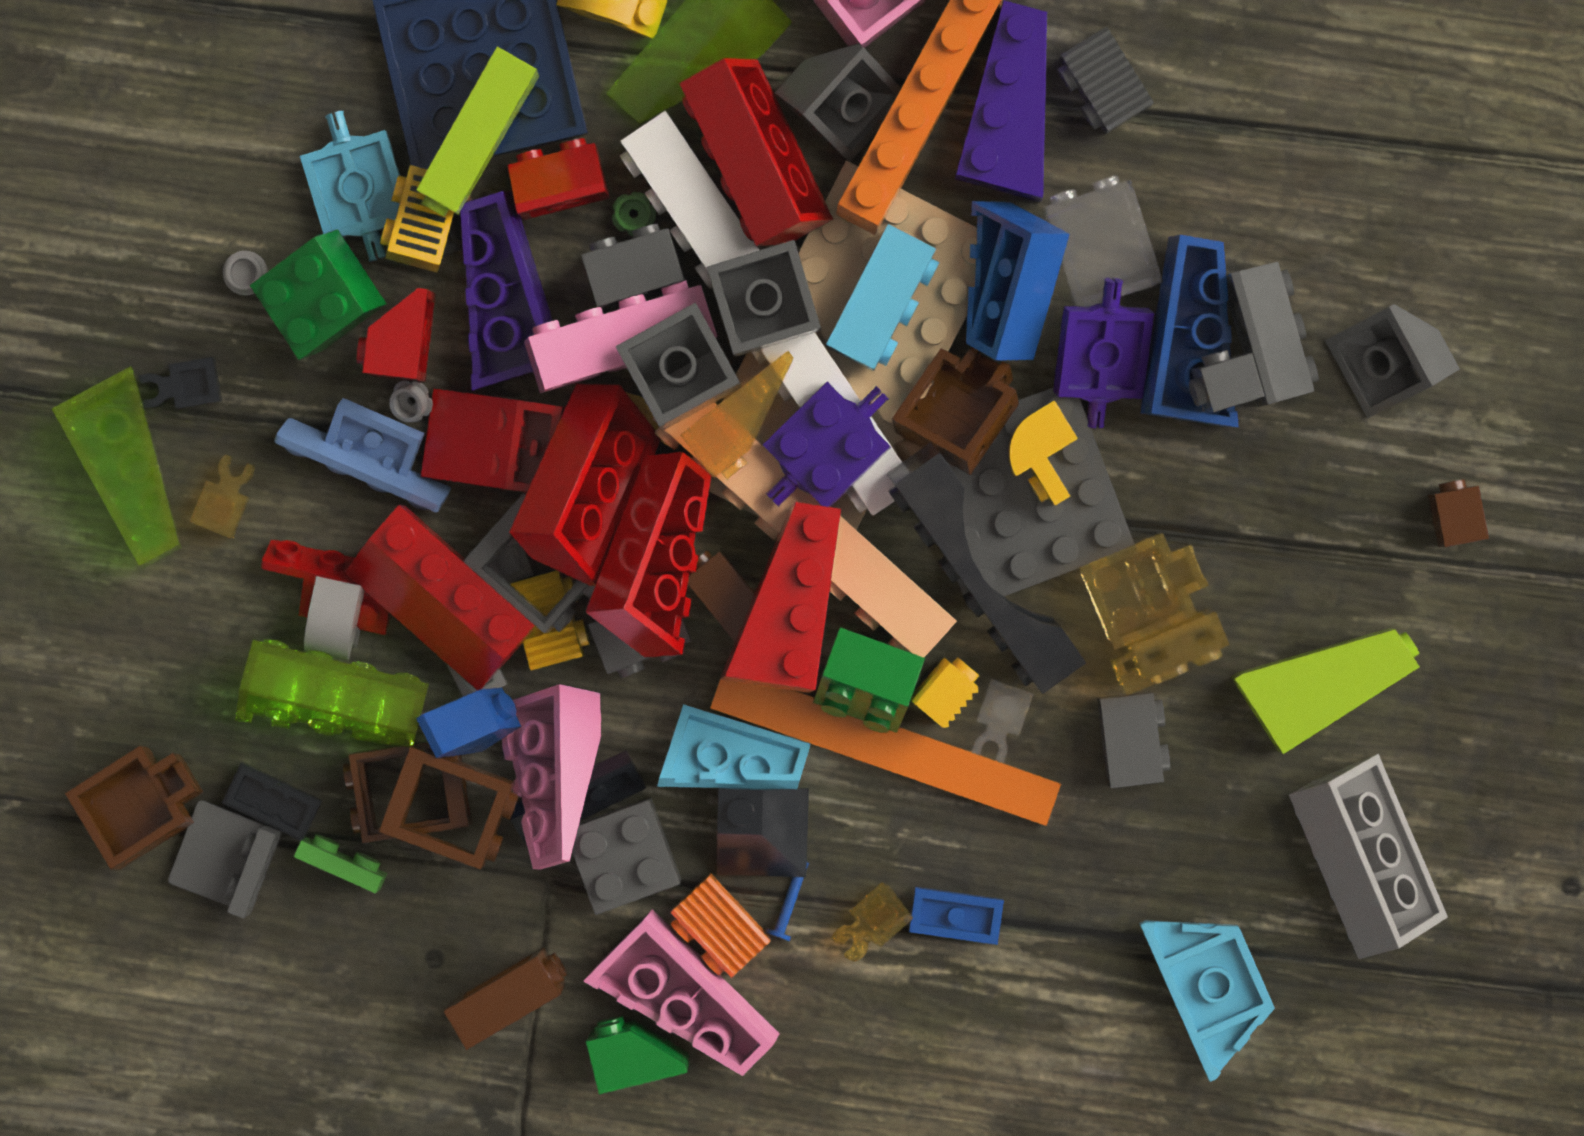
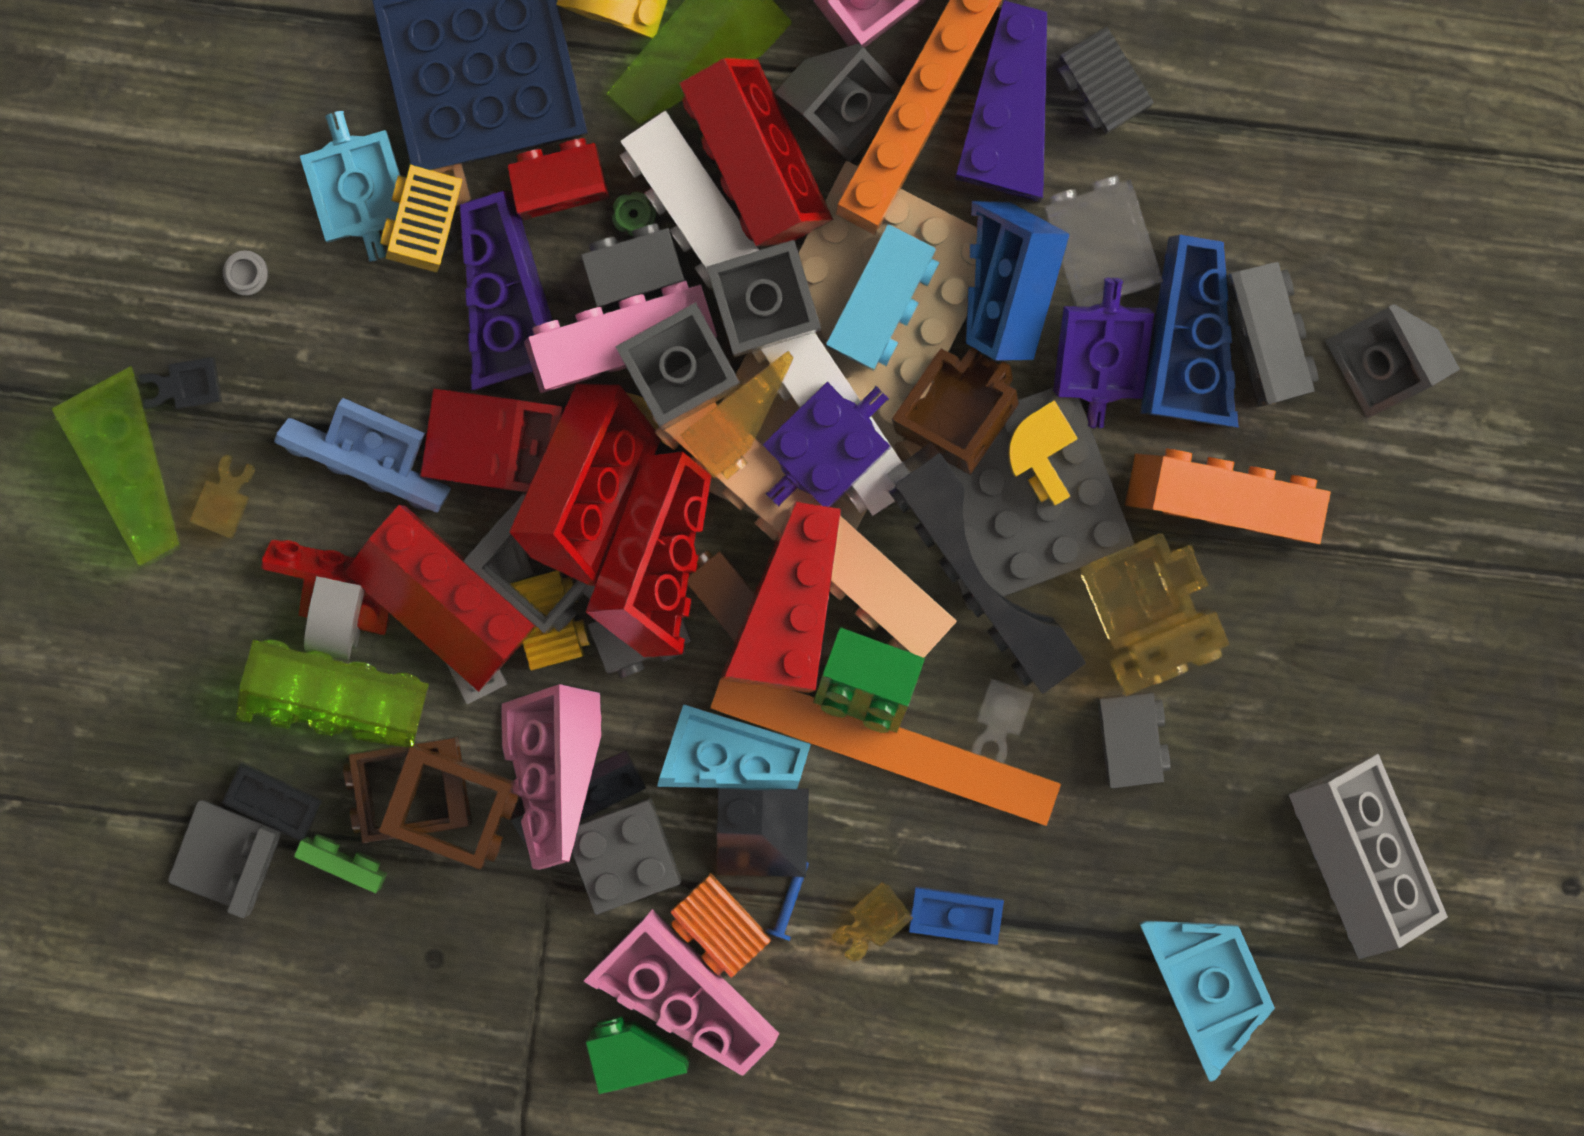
(135, 804): reddish brown piece -> none
(318, 294): green brick -> none
(400, 340): red slope -> none
(403, 407): light grey plate -> none
(470, 723): blue slope -> none
(477, 132): lime slope -> none
(506, 997): reddish brown window -> none
(946, 690): yellow brick -> none
(1225, 381): dark grey brick -> none
(1228, 496): none -> orange wedge
(1320, 686): lime slope -> none
(1458, 514): reddish brown brick -> none

